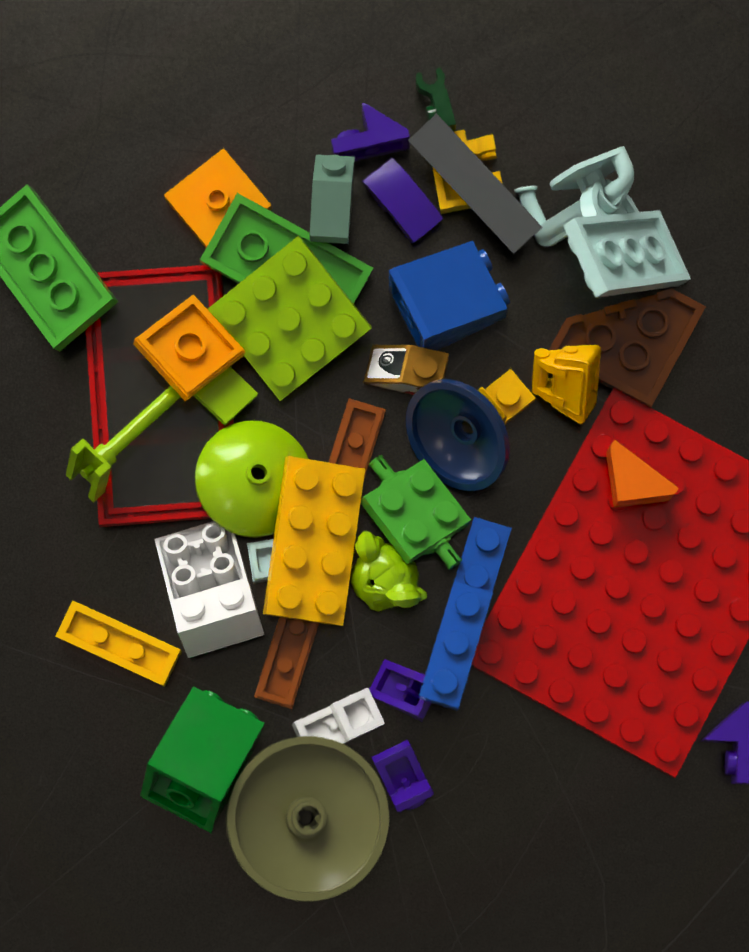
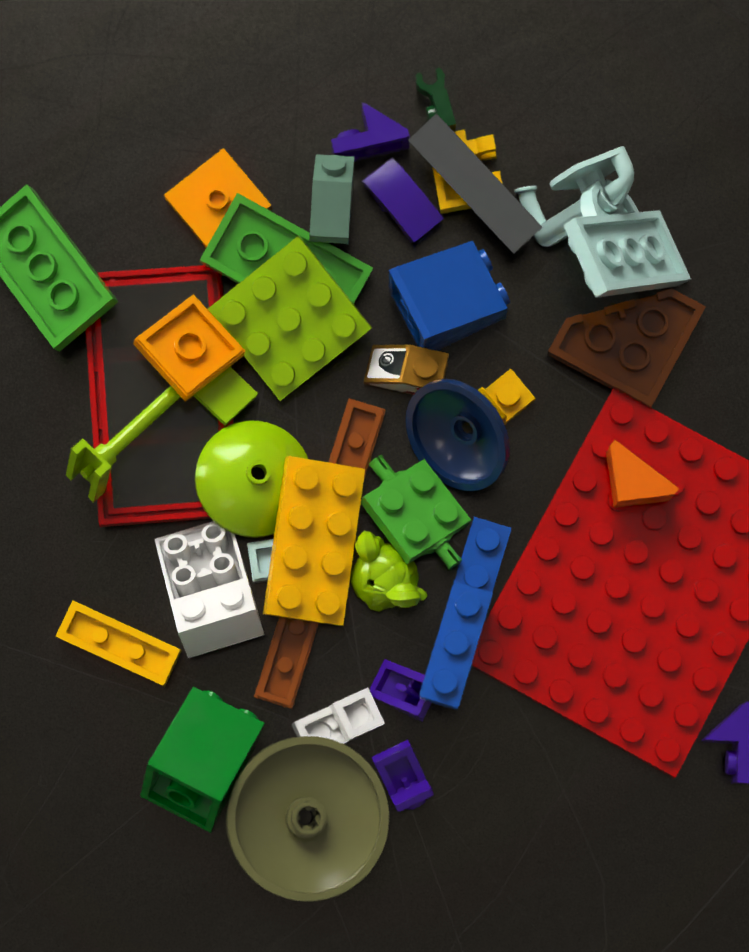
(573, 382): yellow piece -> none

